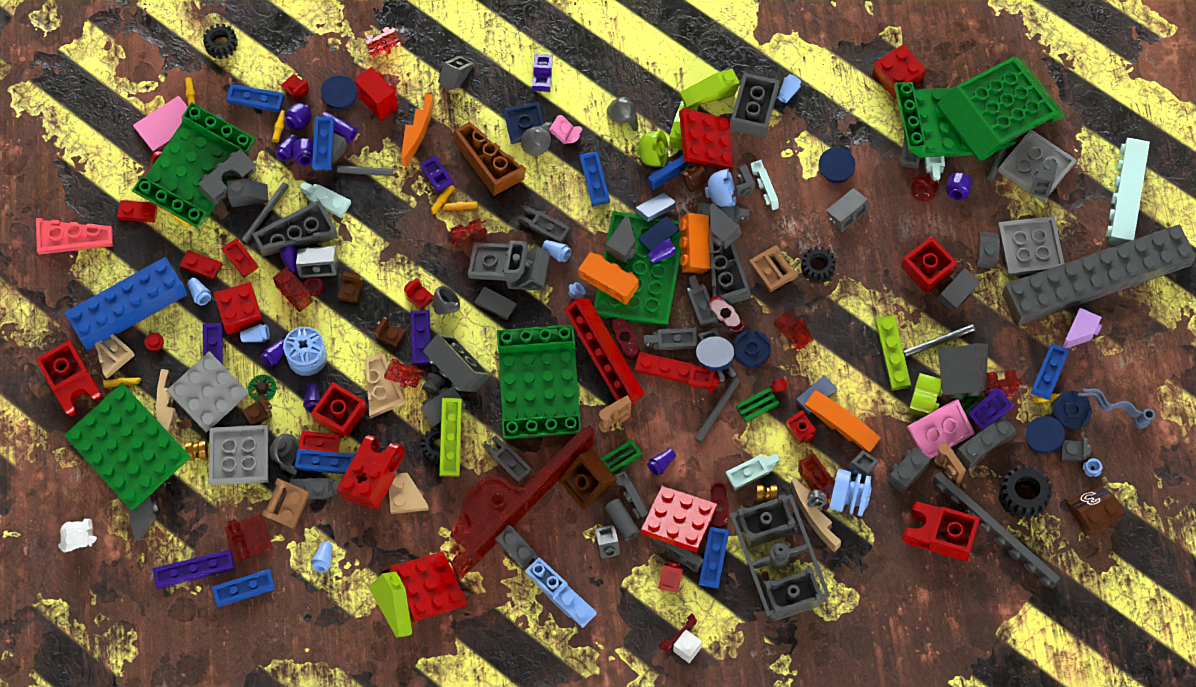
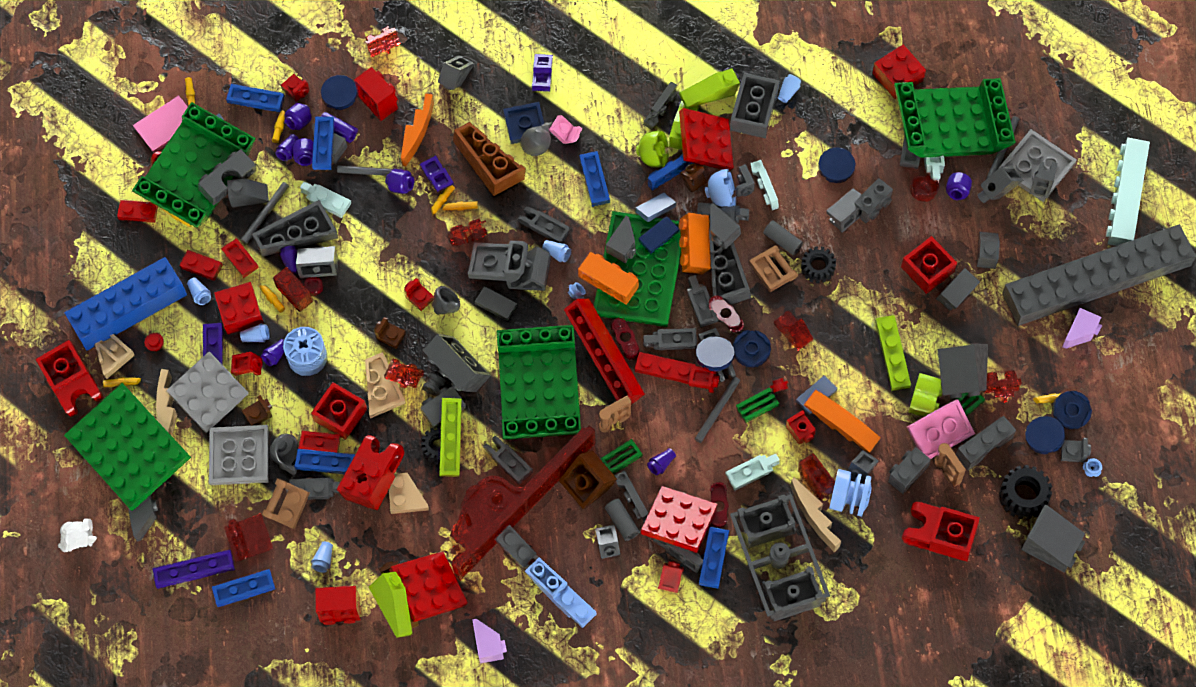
(63, 237): coral wing -> none
(197, 450): pearl gold wheel -> none
(222, 50): black tyre -> none
(246, 363): none -> red bracket
(262, 385): piece -> none
(272, 298): none -> yellow piece
(311, 397): dark purple cone -> none
(338, 604): none -> red brick
(350, 287): reddish brown bracket -> none
(400, 181): none -> dark purple head
(420, 336): dark purple tile -> none
(488, 643): none -> lavender slope
(623, 111): dark grey hat -> none
(660, 106): none -> dark grey hinge
(662, 251): dark purple cone -> none
(667, 645): dark red piece -> none
(687, 646): white brick -> none
(766, 494): pearl gold wheel -> none
(783, 237): none -> dark grey piece
(816, 499): dark grey plate -> none
(873, 199): none -> dark grey bracket
(939, 340): flat silver bar -> none
(991, 408): dark purple bracket -> none
(998, 106): green slope -> none
(999, 183): none -> dark grey torso
(1000, 534): dark grey plate -> none
(1030, 245): light grey plate -> none
(1050, 371): blue plate -> none
(1054, 540): none -> dark grey slope
(1095, 509): reddish brown slope -> none
(1140, 419): sand blue flag -> none

